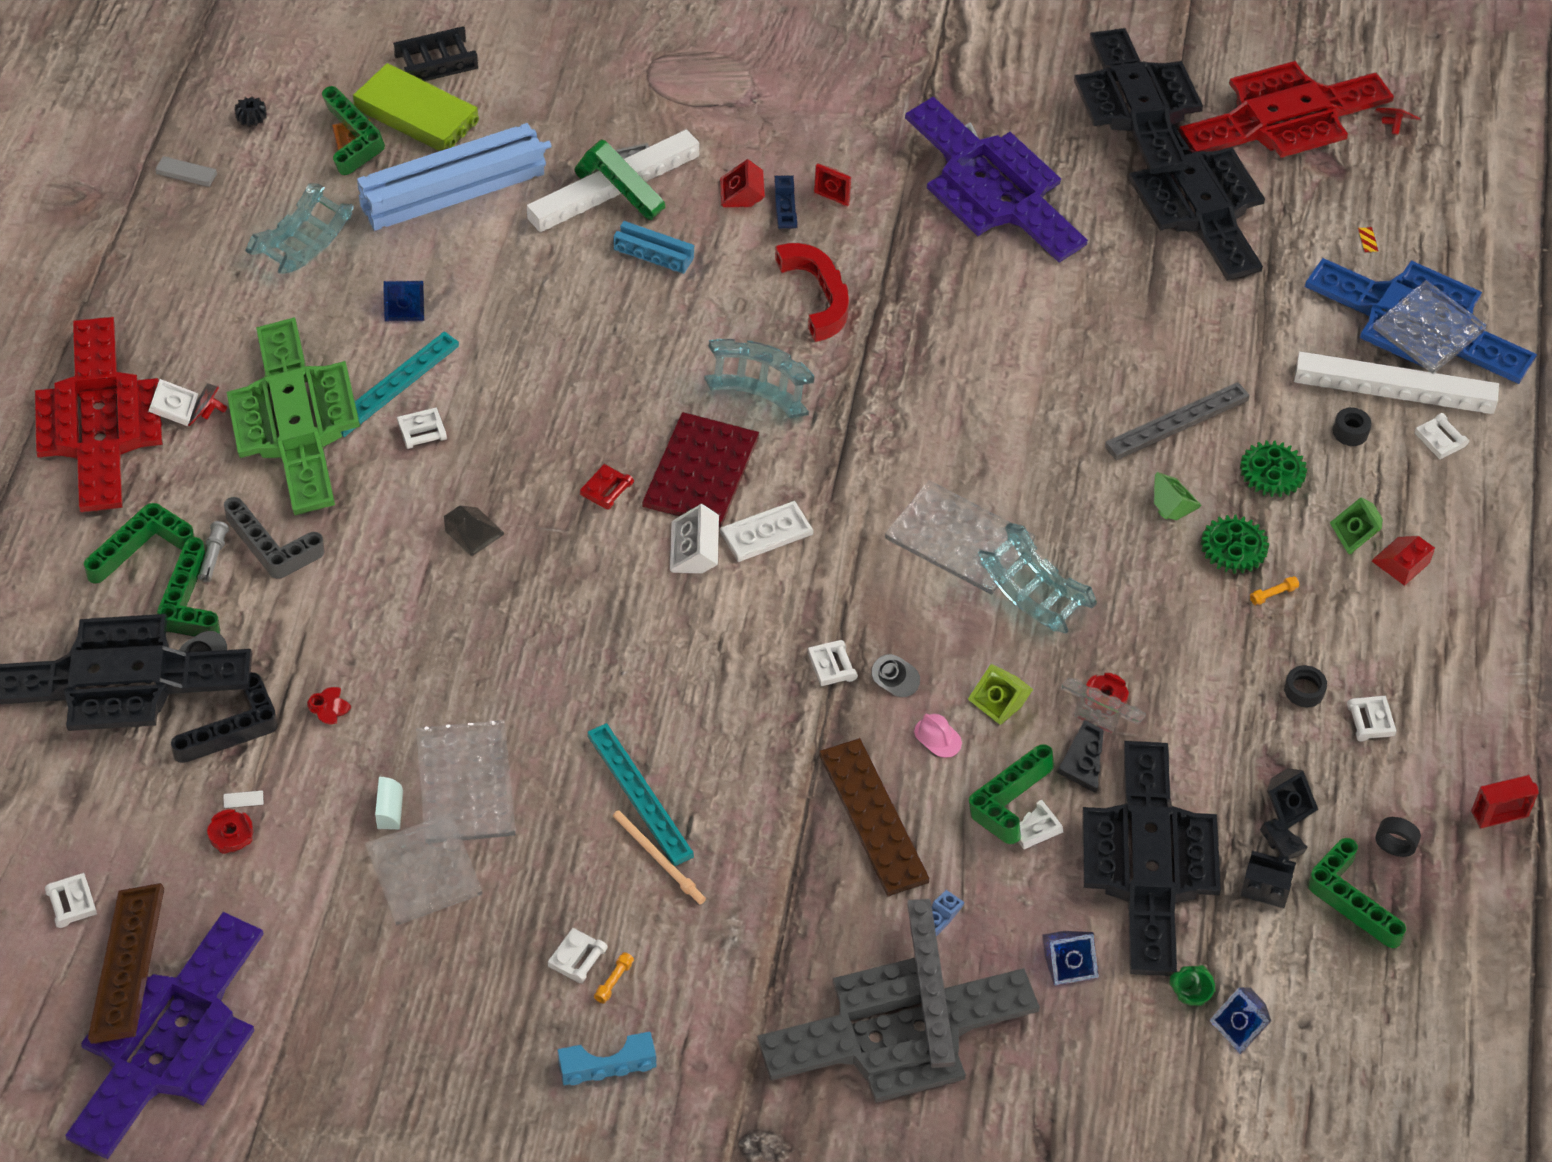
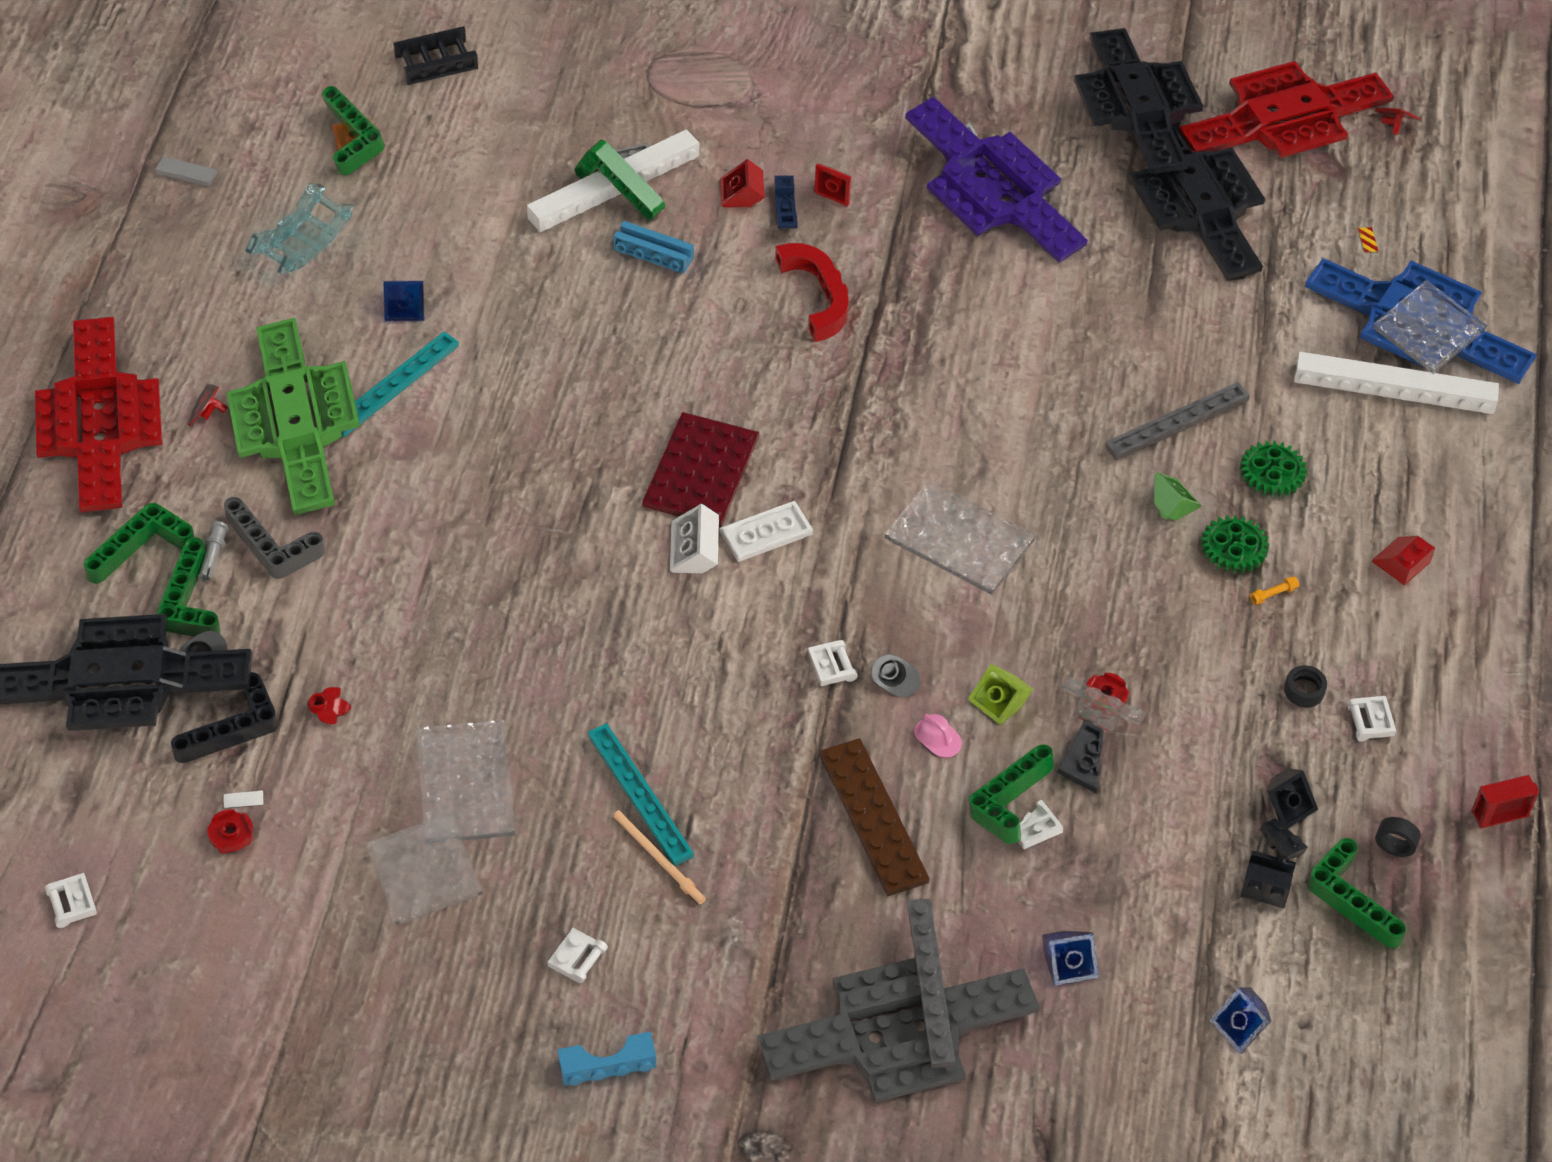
(126, 964): reddish brown plate -> none
(173, 402): white tile -> none
(192, 1054): dark purple piece -> none
(250, 111): black gear -> none
(388, 804): light aqua brick -> none
(416, 108): lime brick -> none
(421, 422): white plate -> none
(451, 176): light blue brick -> none
(471, 528): clear smoke slope -> none
(601, 484): red plate -> none
(604, 991): light orange bar -> none
(768, 356): clear light blue fence -> none
(945, 909): medium blue slope -> none
(1045, 572): clear light blue fence -> none
(1181, 847): black piece -> none
(1193, 985): green hair -> none
(1352, 417): black tyre -> none
(1357, 524): bright green slope -> none
(1435, 438): white plate -> none

